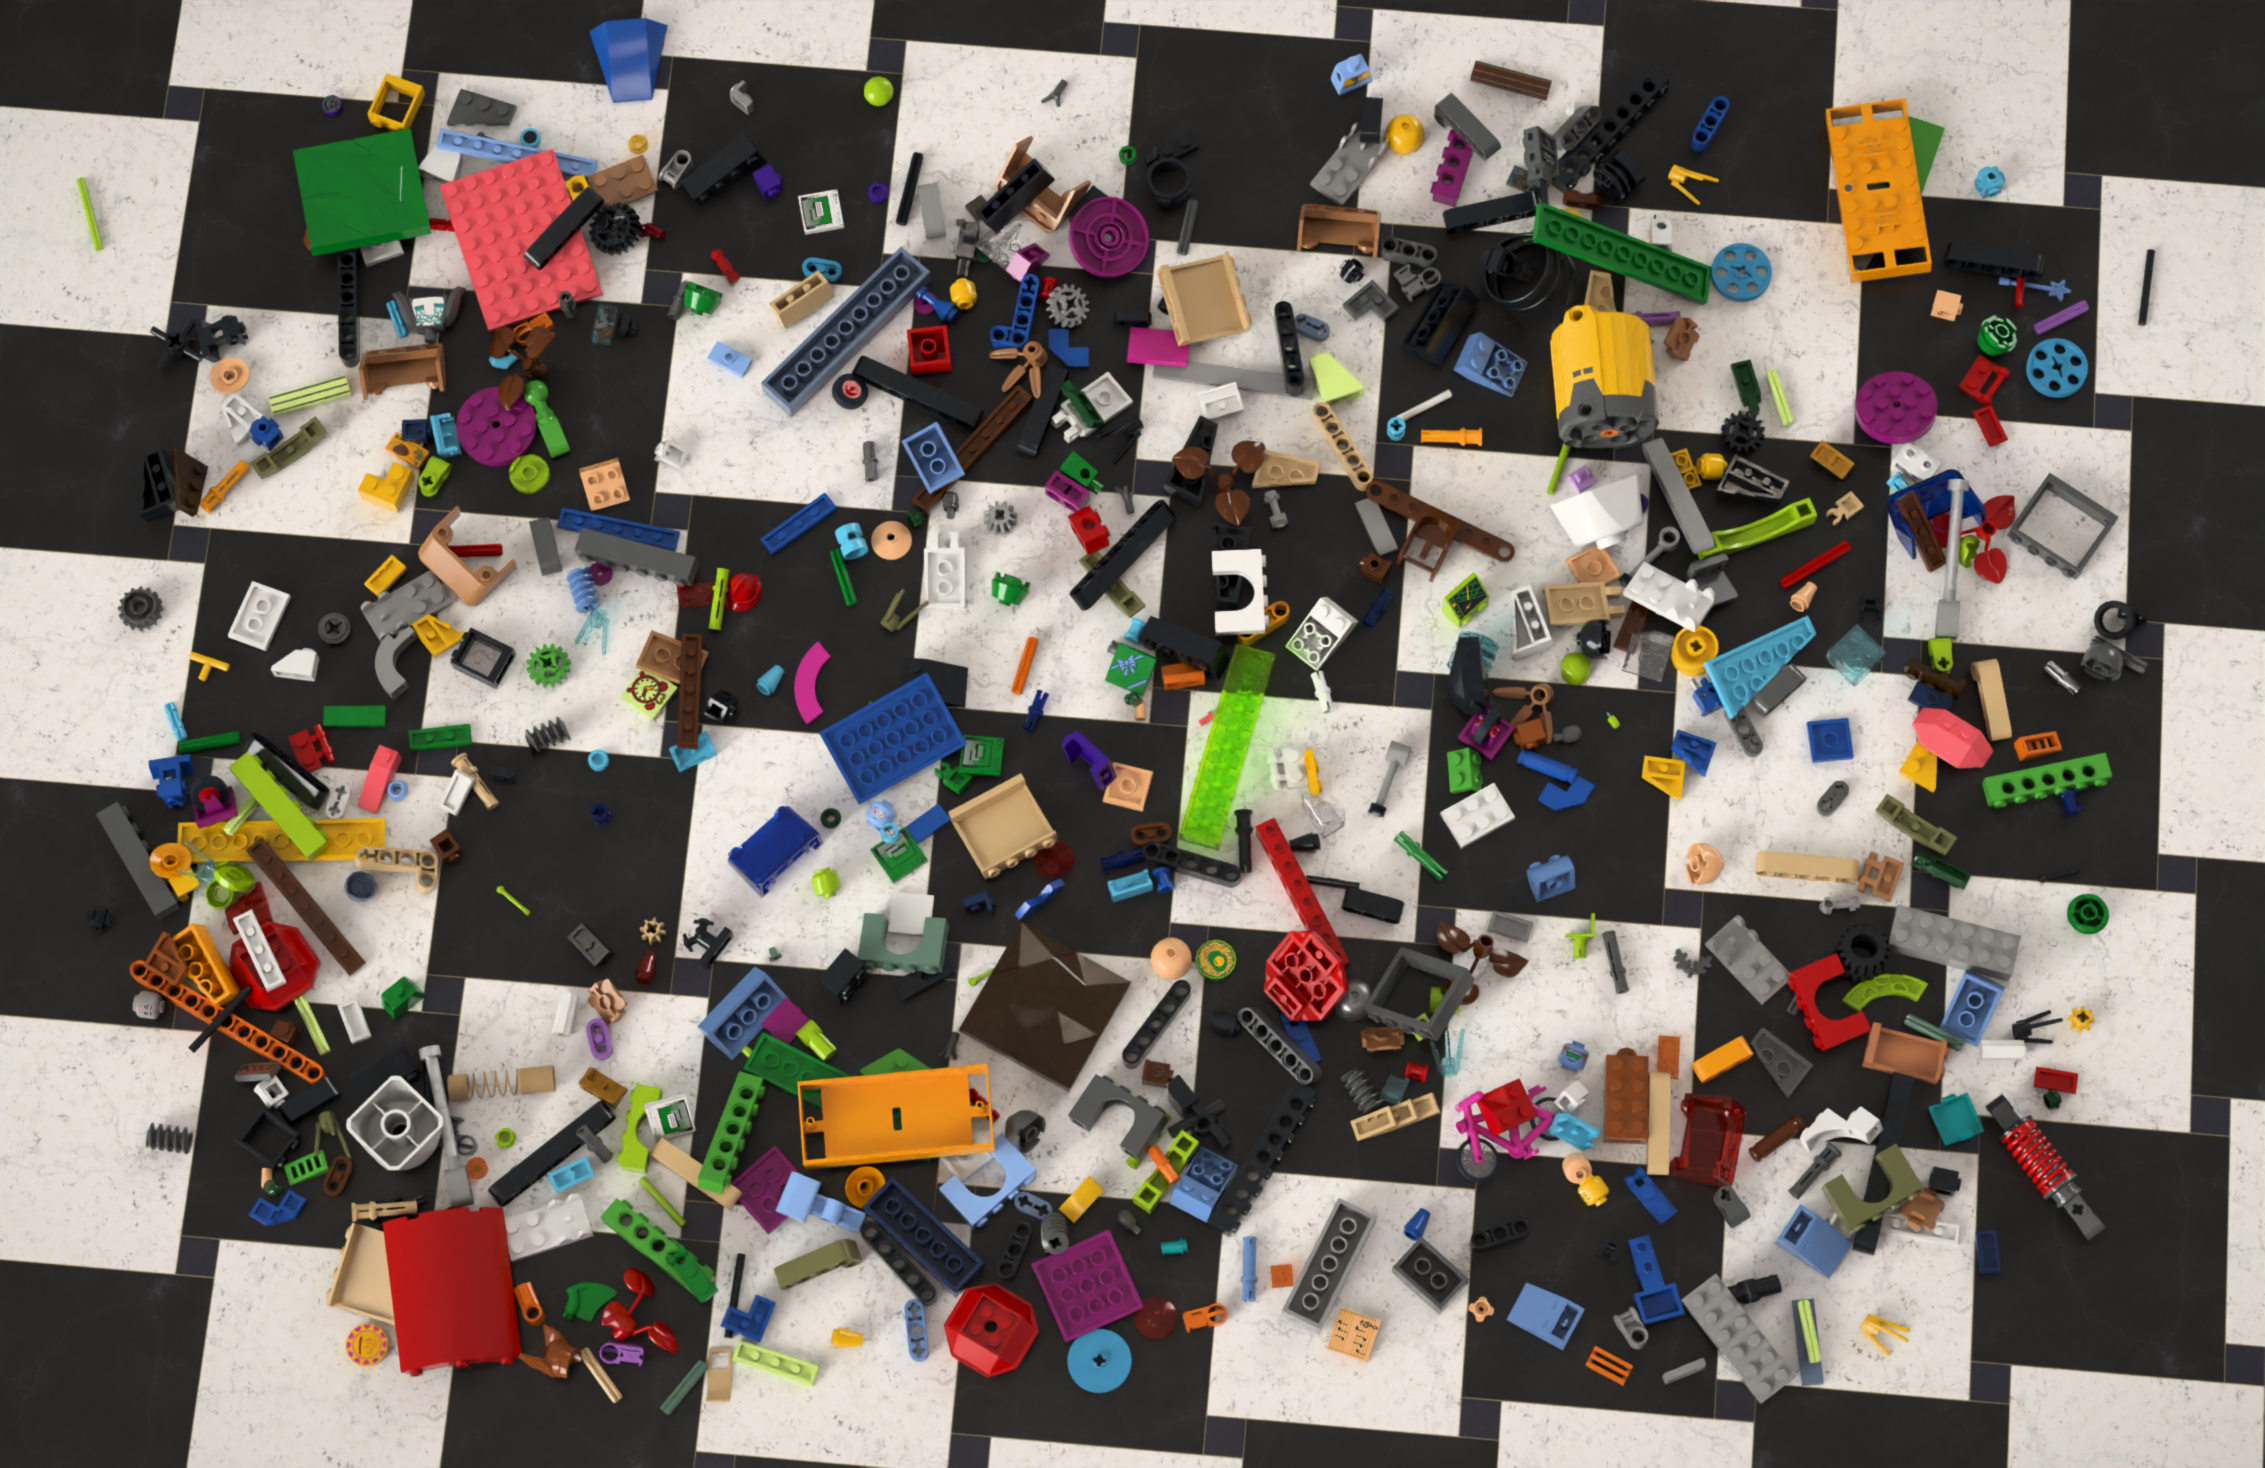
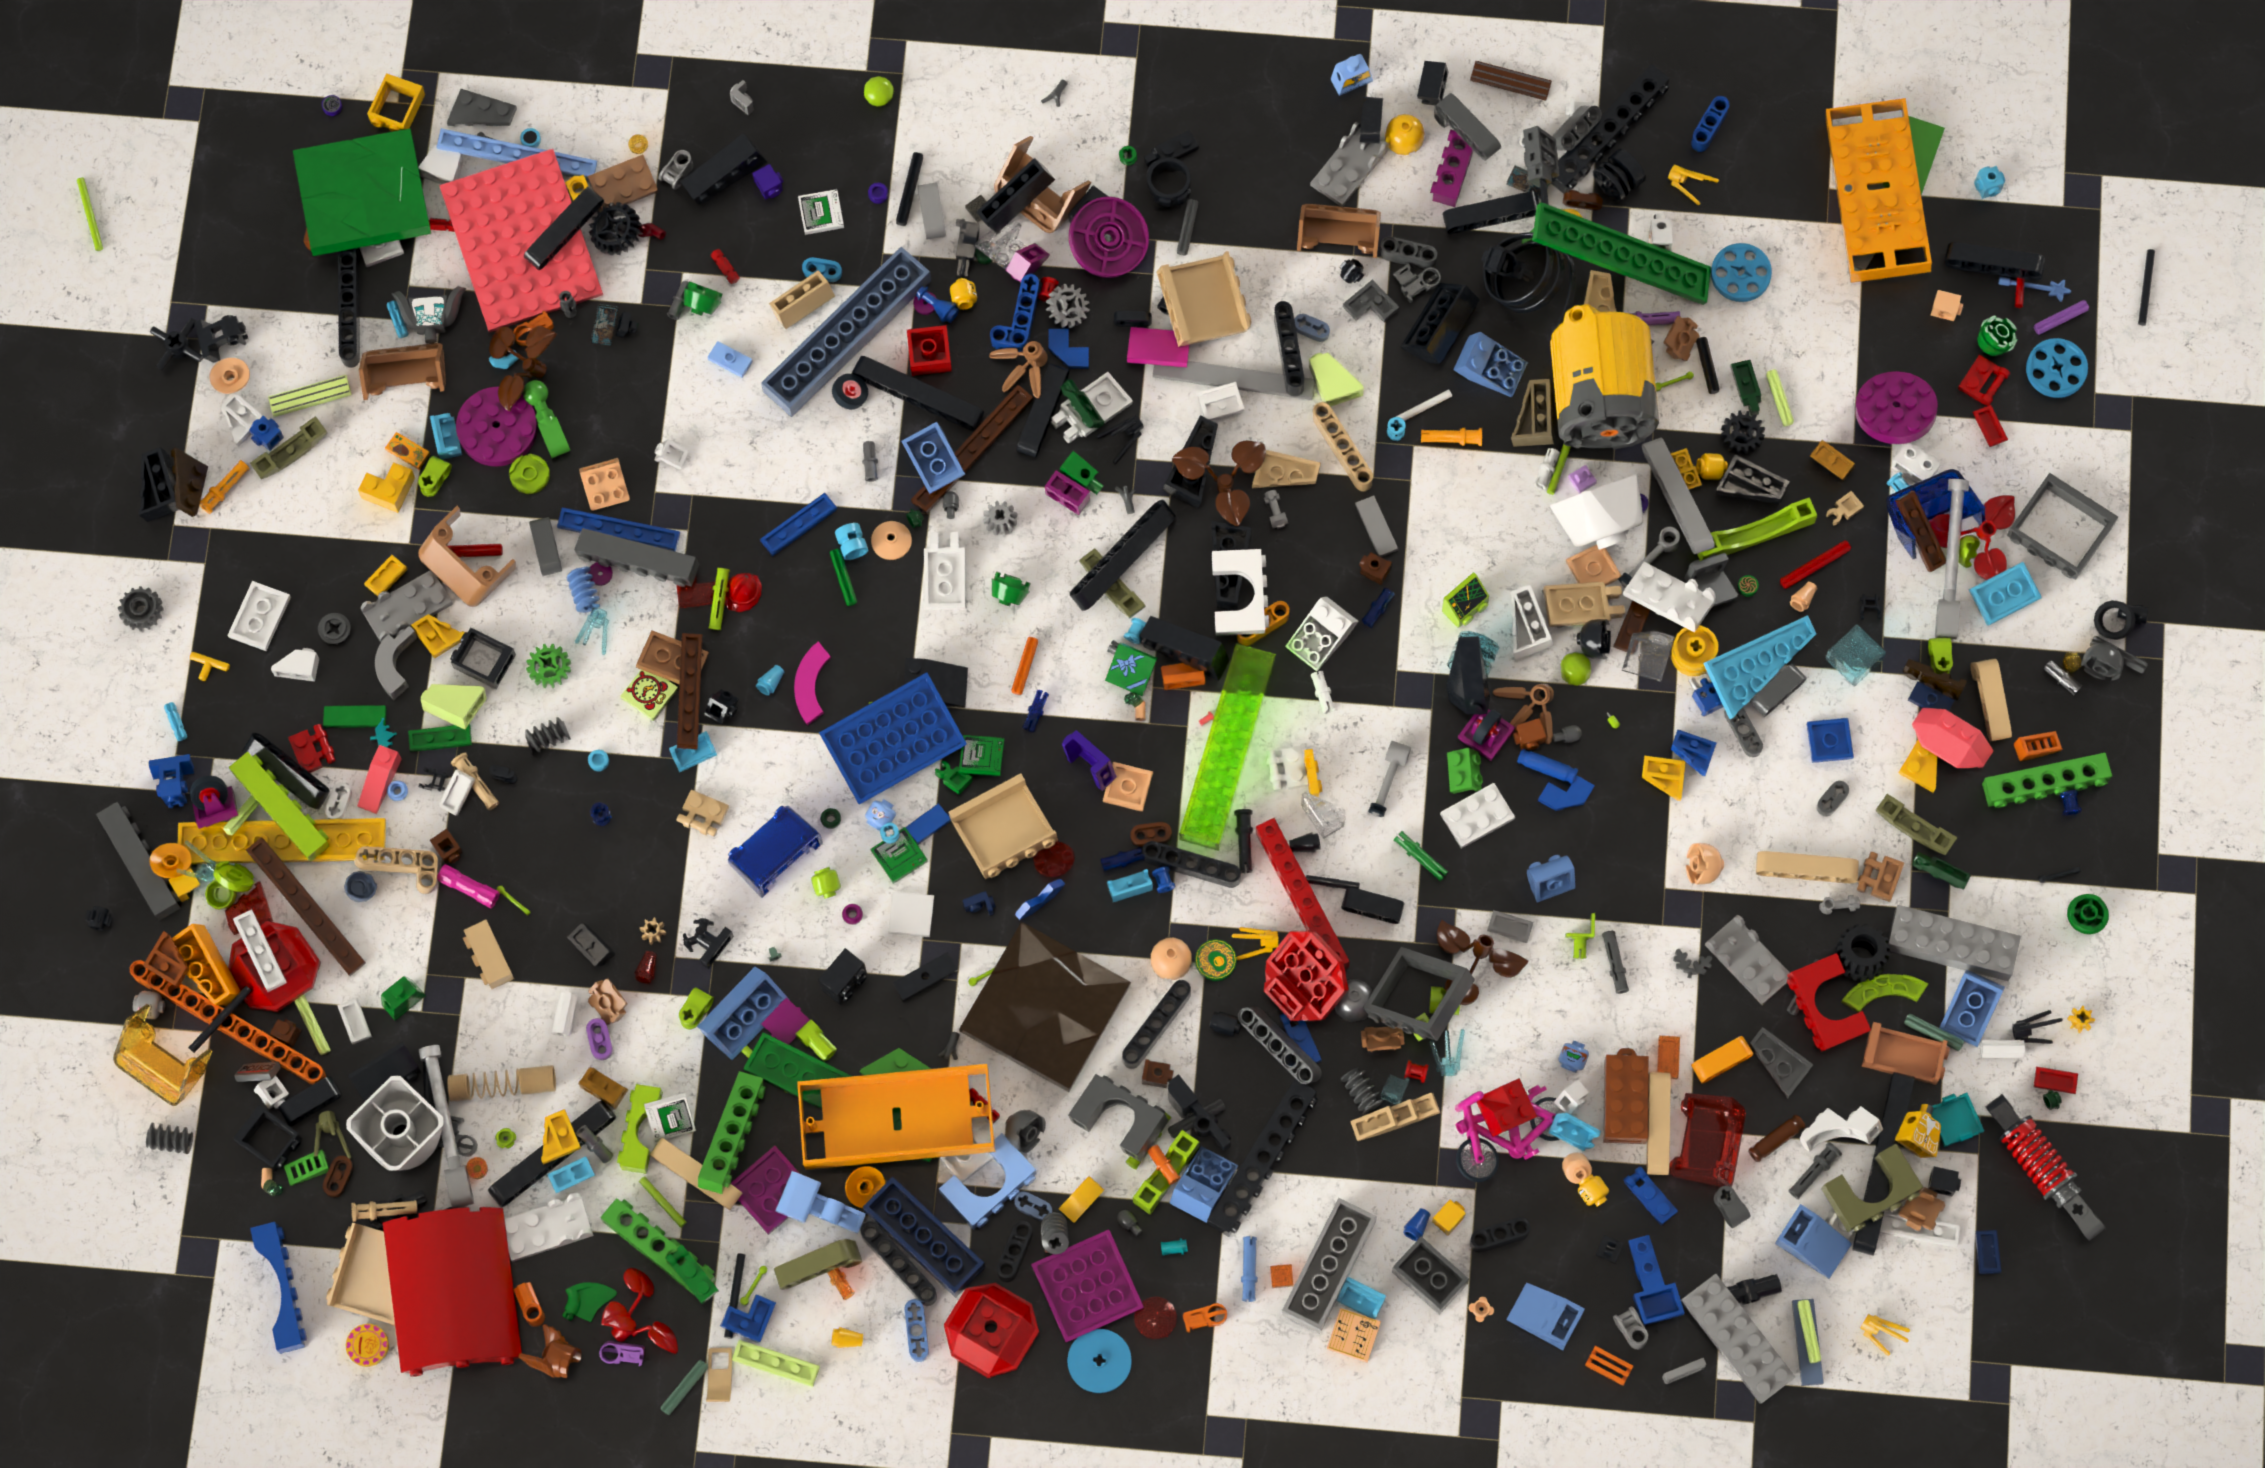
(153, 1065): none -> clear yellow windscreen
(209, 742): green axle -> none
(287, 1329): none -> blue arch
(288, 1209): blue tile -> none
(382, 735): none -> teal piece
(416, 430): dark blue bracket -> none
(432, 785): none -> black piece
(453, 702): none -> yellowish green slope
(468, 886): none -> dark pink axle
(487, 955): none -> tan brick
(558, 1137): none -> yellow wing
(600, 1375): tan axle -> none
(629, 56): blue wedge -> none
(696, 1005): none -> lime piece
(706, 808): none -> tan plate
(745, 1300): none -> lime hinge
(839, 1280): none -> clear orange pin
(852, 908): none -> magenta plate
(891, 620): olive plant -> none
(926, 957): sand green arch -> none
(1089, 530): red brick -> none
(1267, 938): none -> yellow plant
(1361, 1298): none -> medium azure hinge
(1432, 82): none -> black hinge
(1436, 528): reddish brown piece -> none
(1449, 1216): none -> yellow brick
(1536, 416): none -> dark tan wedge
(1546, 468): none -> white pin
(1689, 375): none -> lime hinge
(1707, 365): none -> black axle
(1748, 586): none -> tile
(1920, 1132): none -> yellow torso
(2005, 593): none -> medium azure tile
(2072, 661): none -> clear yellow plate

